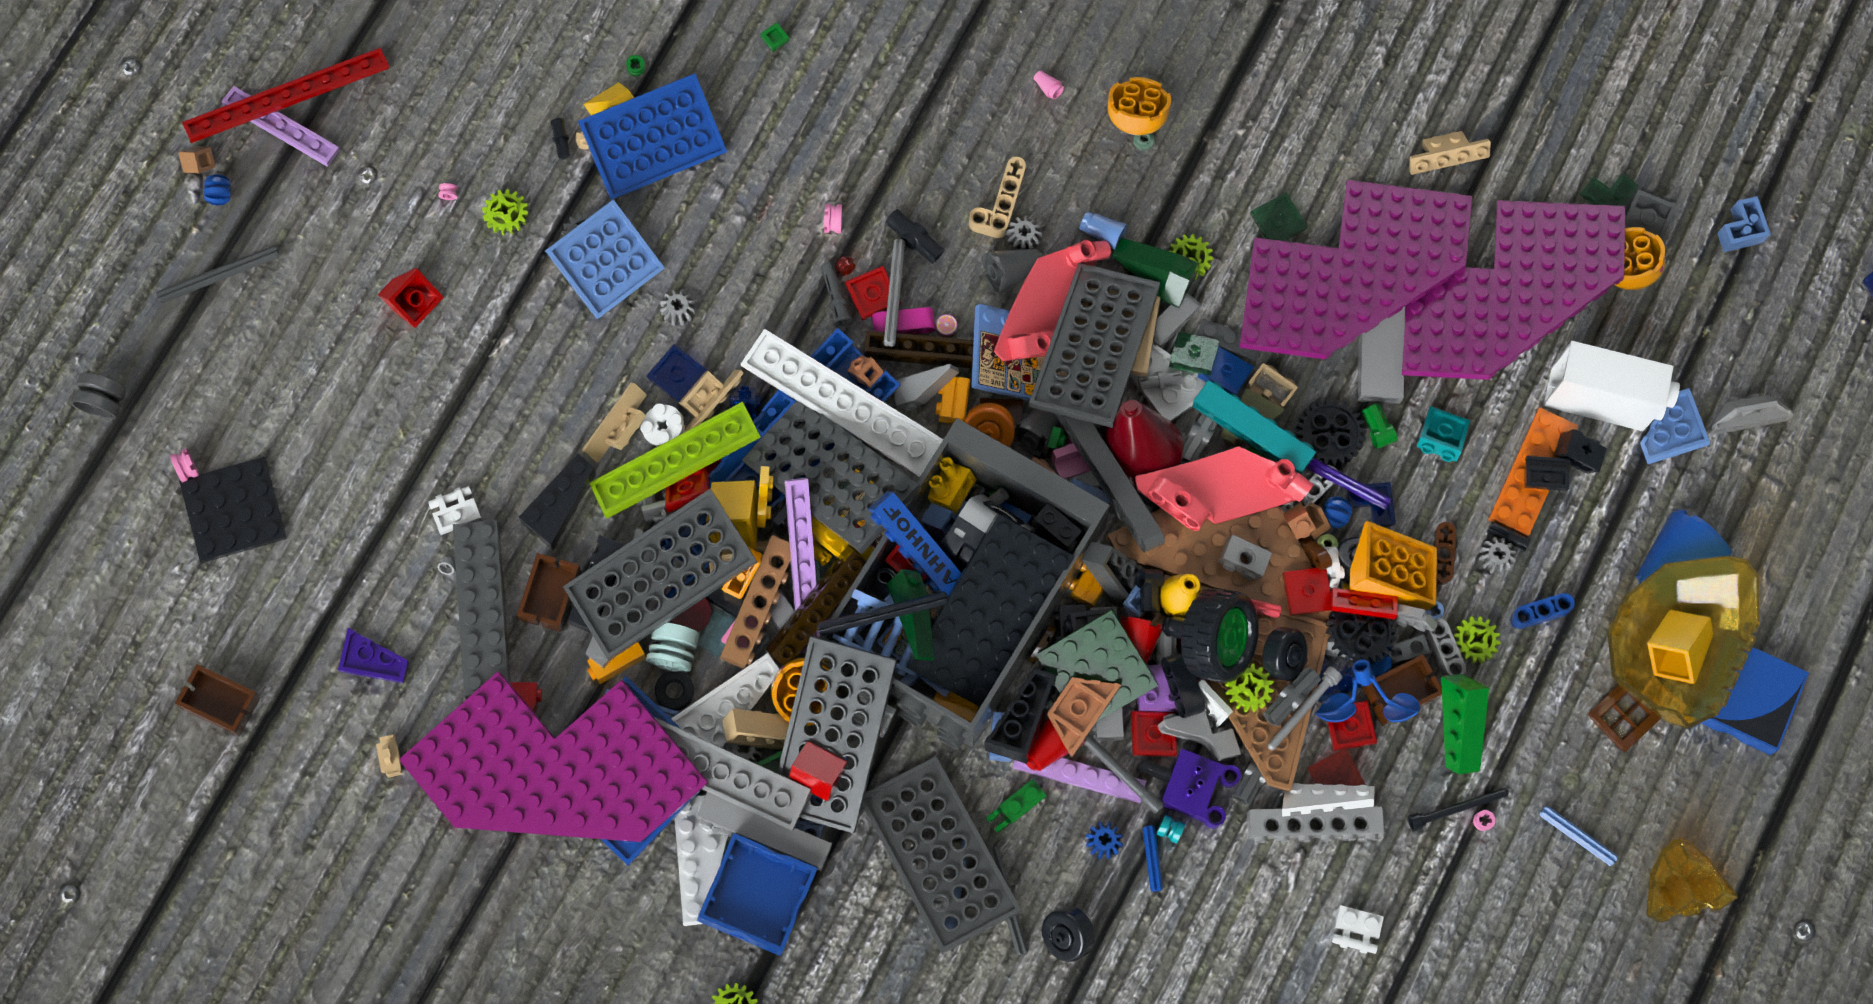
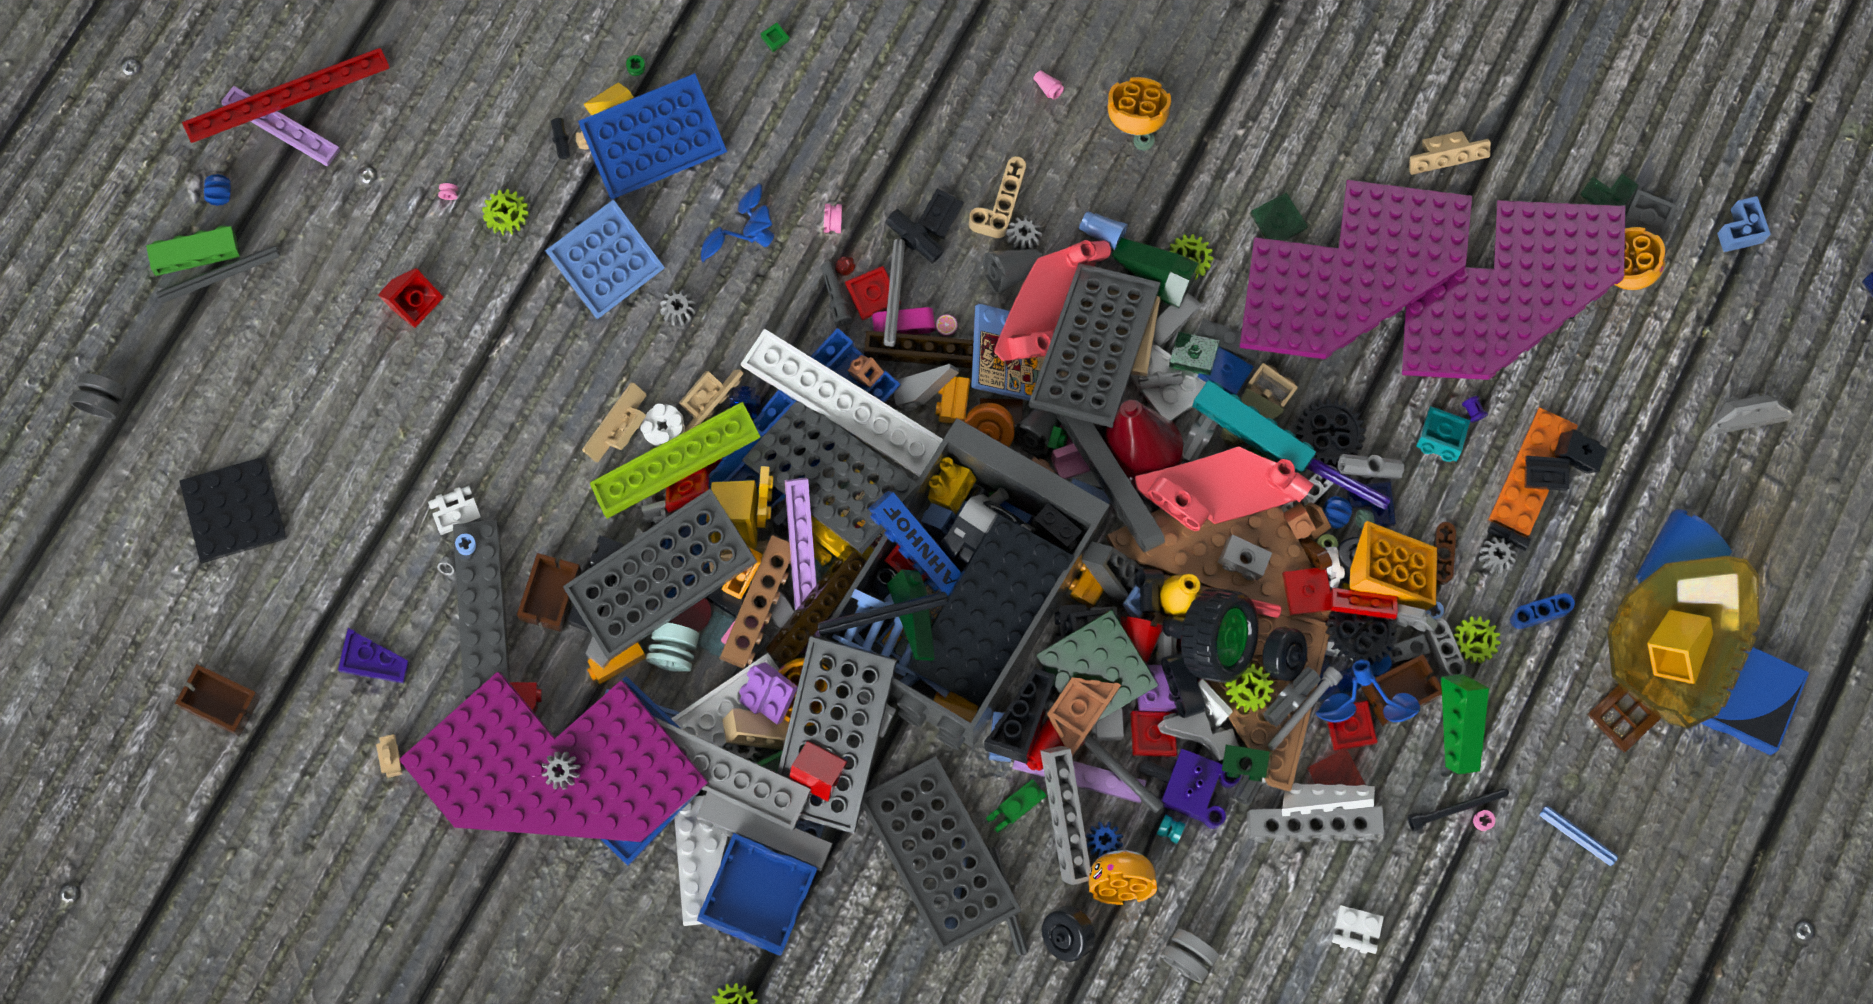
(184, 465): bright pink wheel -> none
(192, 250): none -> bright green brick
(196, 159): medium nougat panel -> none
(459, 541): none -> light blue bush
(555, 776): none -> light grey gear
(558, 502): black wedge -> none
(664, 681): black tyre -> none
(676, 373): clear blue plate -> none
(755, 228): none -> blue plant
(767, 692): none -> medium lavender plate
(940, 213): none -> black plate
(1042, 643): dark brown tile -> none
(1066, 814): none -> light grey brick
(1122, 877): none -> light orange cylinder
(1152, 858): blue axle -> none
(1189, 955): none -> light grey wheel
(1260, 762): none -> dark green brick
(1360, 466): none -> light grey piece
(1363, 516): none -> sand green plate
(1380, 430): green piece -> none
(1381, 361): light grey brick -> none
(1475, 409): none -> dark purple bush
(1610, 386): white brick -> none
(1677, 432): medium blue plate -> none
(1685, 883): clear yellow brick -> none

